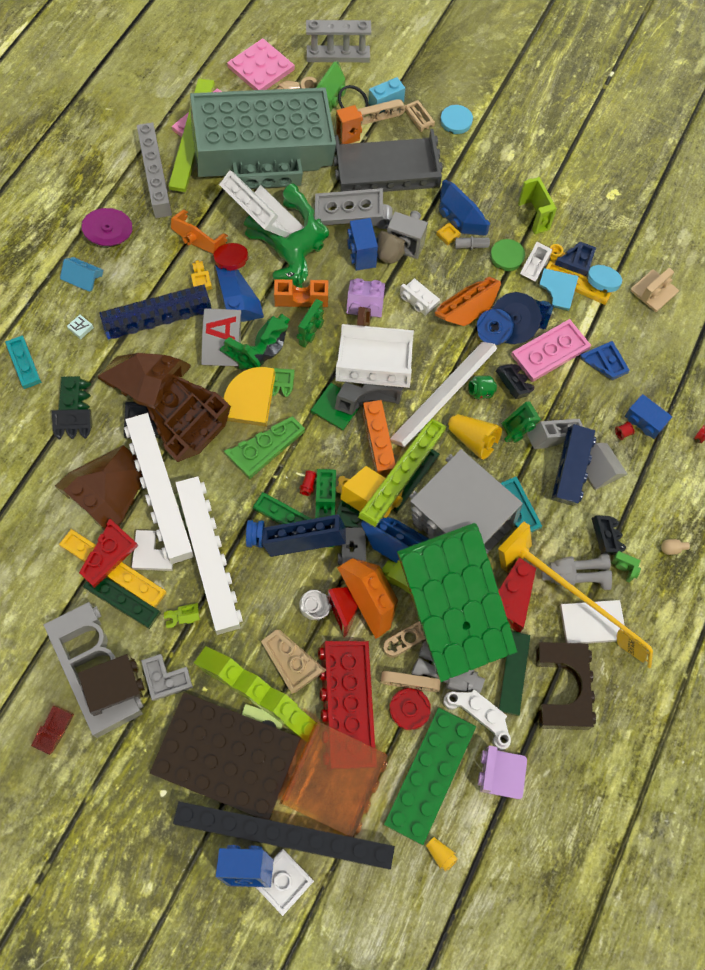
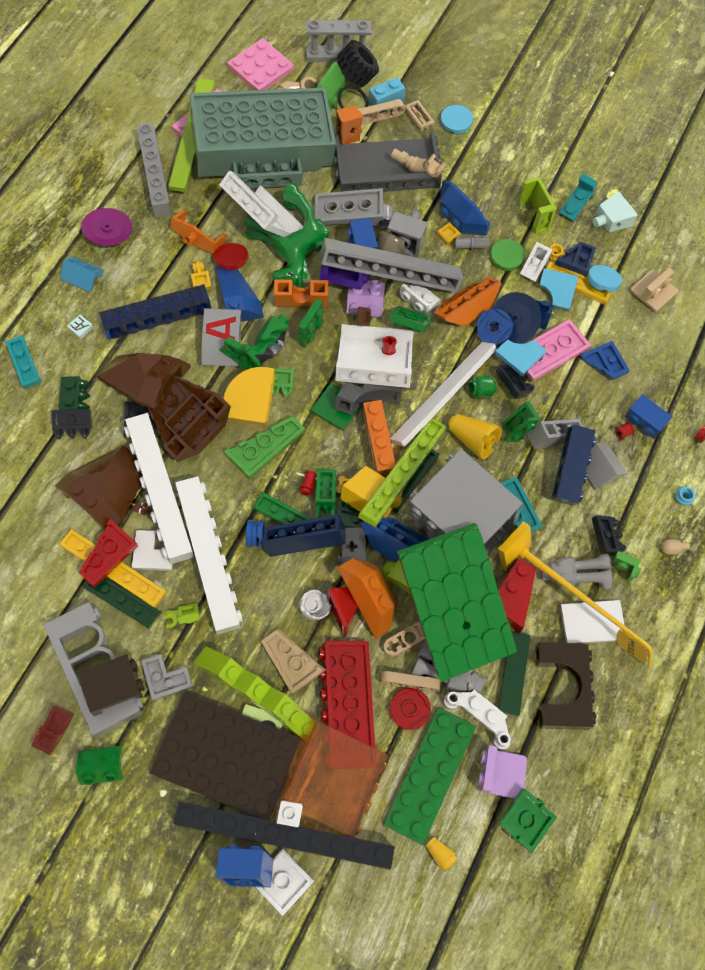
(99, 765): none -> green bracket
(139, 507): none -> reddish brown plate
(289, 813): none -> white bracket
(344, 277): none -> dark purple panel
(358, 63): none -> black tyre
(389, 345): none -> red axle
(390, 265): none -> light grey brick
(406, 317): none -> green plate
(417, 164): none -> tan piece
(520, 356): none -> medium azure tile
(527, 820): none -> green plate
(578, 199): none -> teal bracket
(615, 214): none -> light aqua torso
(685, 491): none -> medium azure plate

